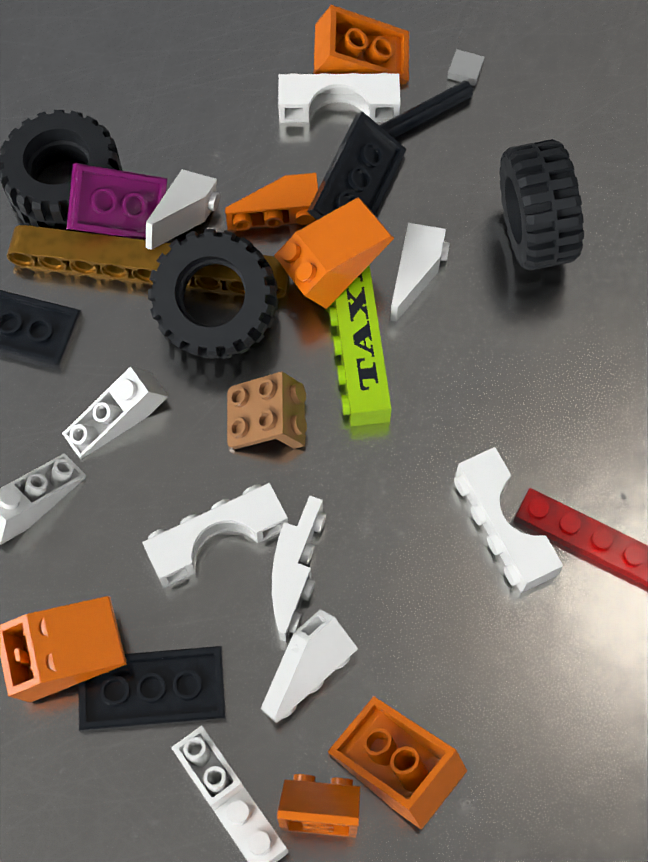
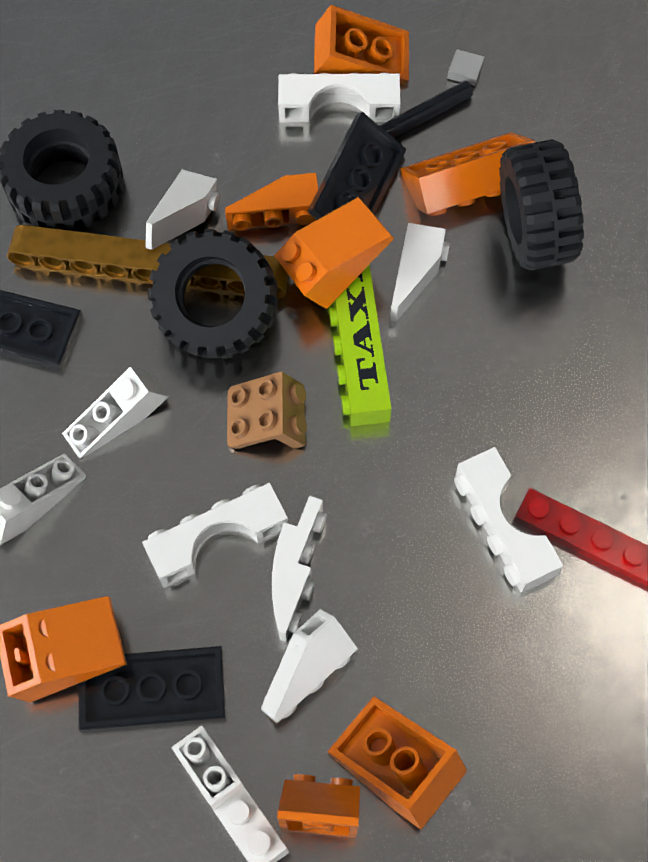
(112, 200): magenta tile -> none
(459, 174): none -> orange slope

